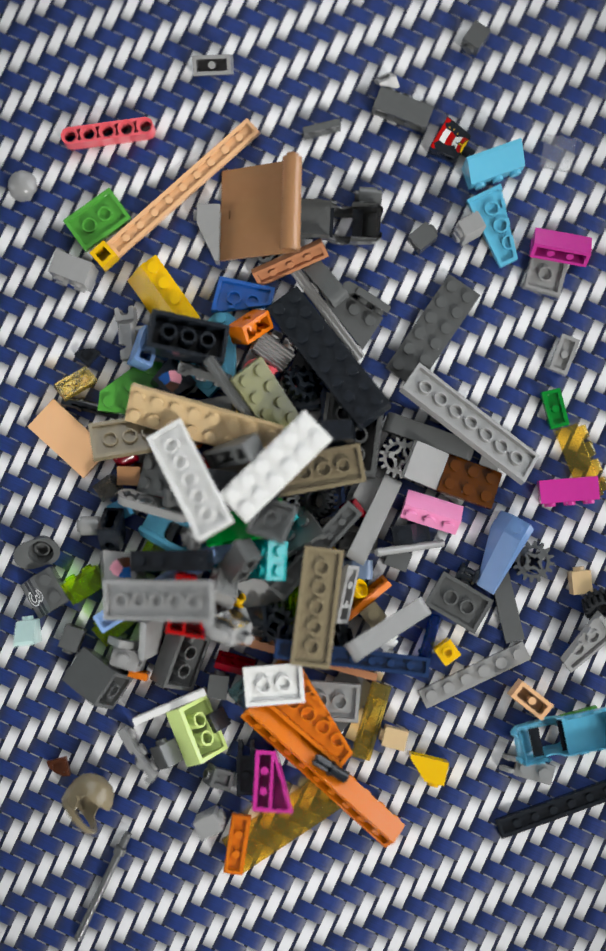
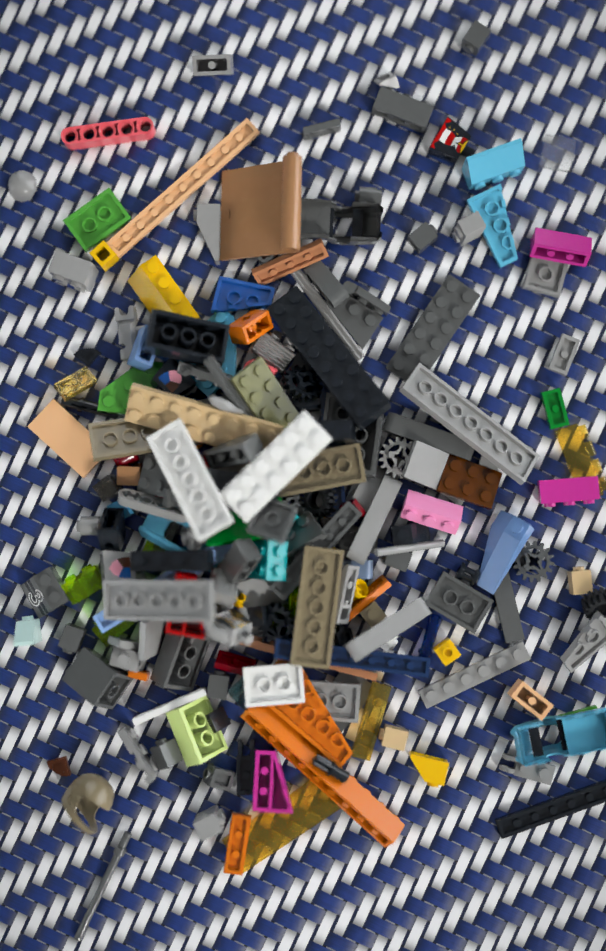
(36, 552): dark grey piece -> none
(224, 405): none -> light grey bar

